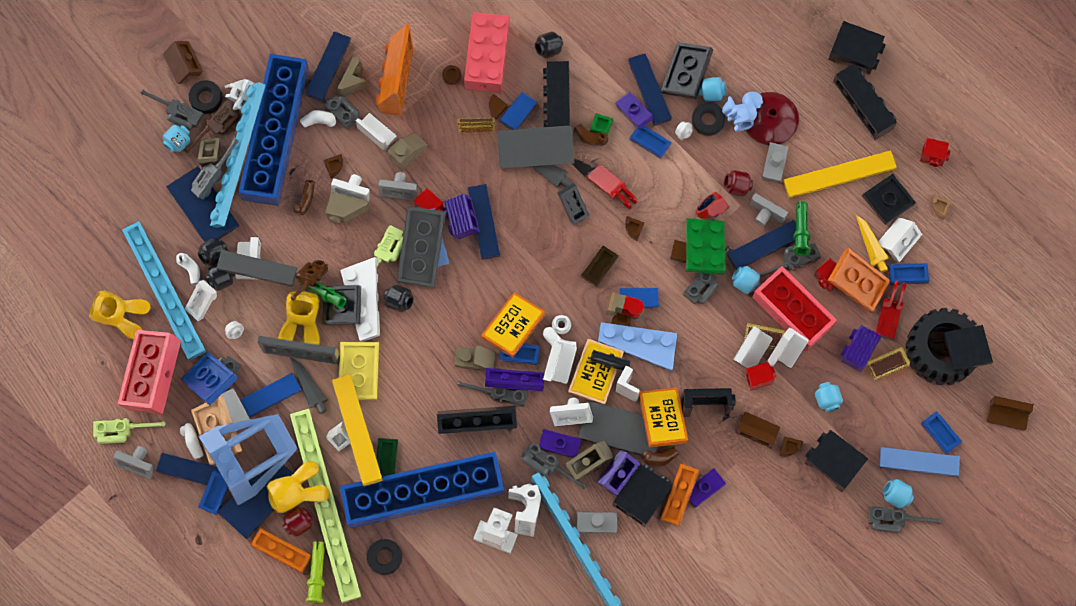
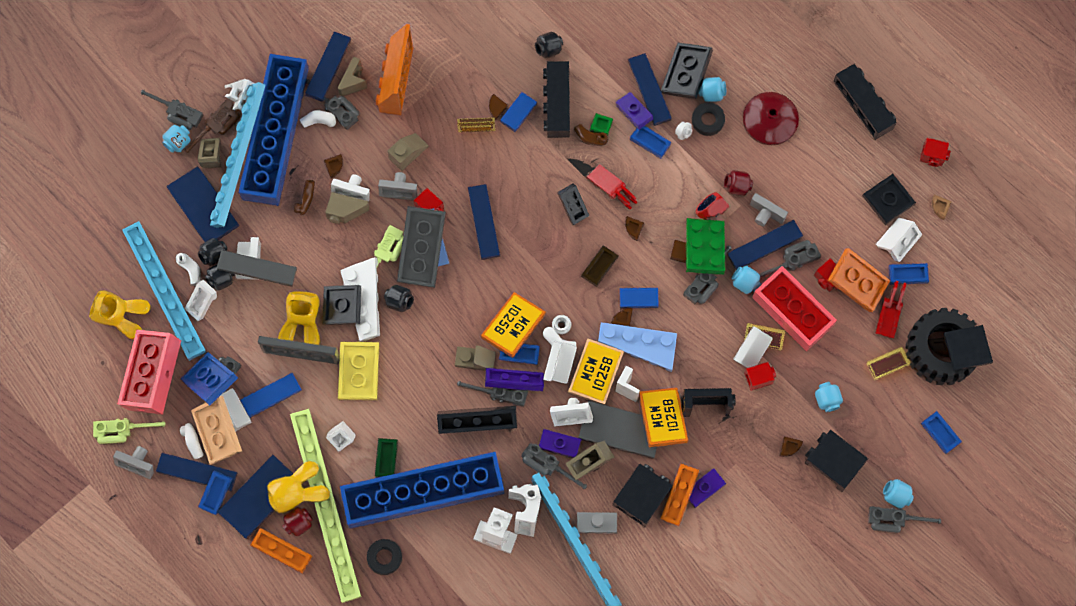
(182, 61): reddish brown panel -> none
(202, 86): black tyre -> none
(209, 175): dark grey piece -> none
(229, 466): medium blue windscreen -> none
(234, 330): white plate -> none
(310, 275): reddish brown piece -> none
(312, 393): dark grey bar -> none
(315, 582): lime pin -> none
(328, 294): green pin -> none
(357, 430): yellow tile -> none
(376, 131): white panel -> none
(451, 74): reddish brown tile -> none
(461, 216): dark purple brick -> none
(487, 52): coral brick -> none
(535, 146): dark grey tile -> none
(554, 174): dark grey bar -> none
(609, 360): black pin -> none
(618, 472): dark purple brick -> none
(625, 305): leg -> none
(659, 459): reddish brown arm -> none
(744, 113): light blue animal -> none
(757, 429): reddish brown panel -> none
(775, 162): light grey tile -> none
(788, 348): white panel -> none
(801, 235): green pin -> none
(839, 174): yellow tile -> none
(858, 46): black panel -> none
(860, 348): dark purple brick -> none
(874, 249): yellow bar -> none
(919, 462): medium blue tile -> none
(1009, 413): reddish brown panel -> none

